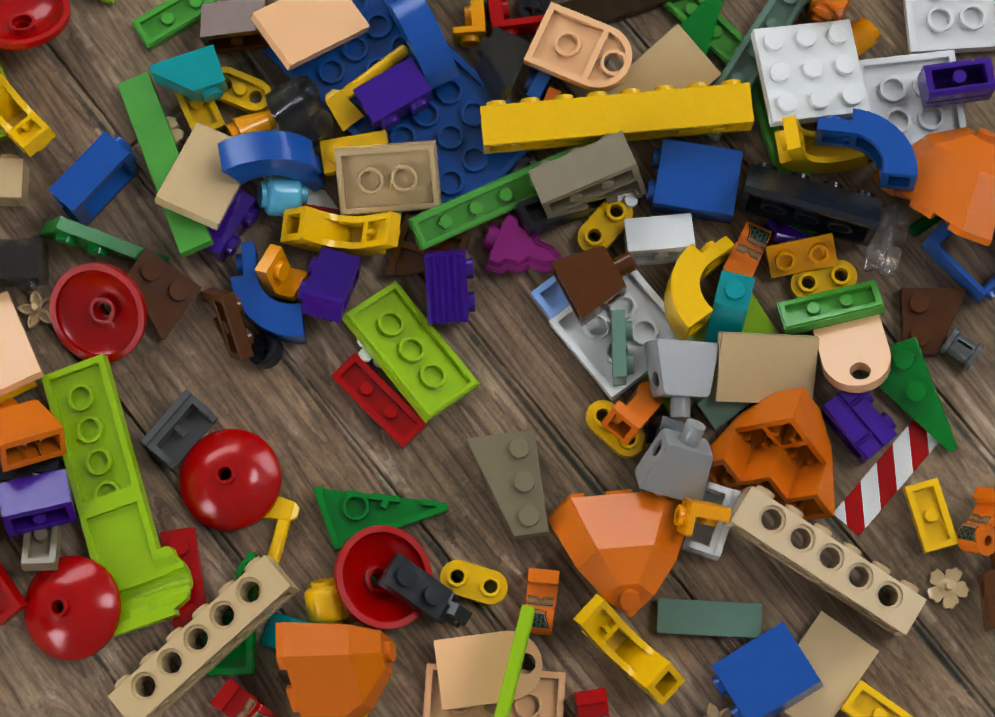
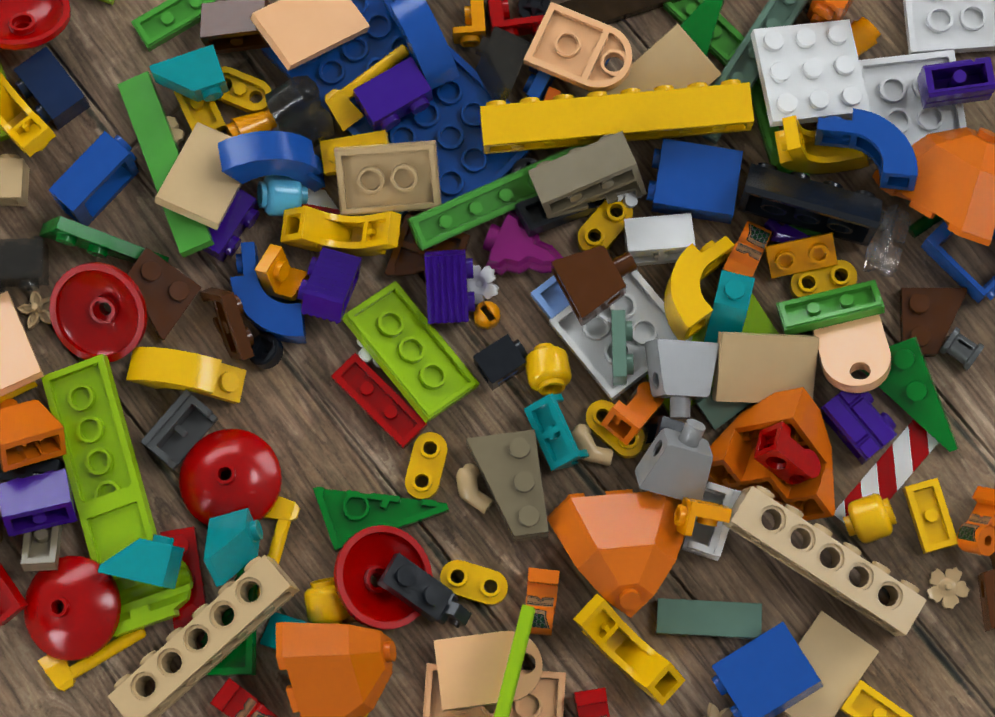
(51, 88): none -> dark blue brick
(64, 675): none -> yellow piece
(147, 562): none -> teal slope
(186, 370): none -> yellow arch
(231, 544): none -> teal slope
(426, 465): none -> yellow plate
(468, 488): none -> tan arm
(481, 319): none -> light orange hinge
(482, 284): none -> white plant
(501, 361): none -> black brick
(548, 369): none -> yellow head
(554, 433): none -> teal hinge
(584, 440): none -> tan arm
(785, 456): none -> red leg
(870, 518): none -> yellow head

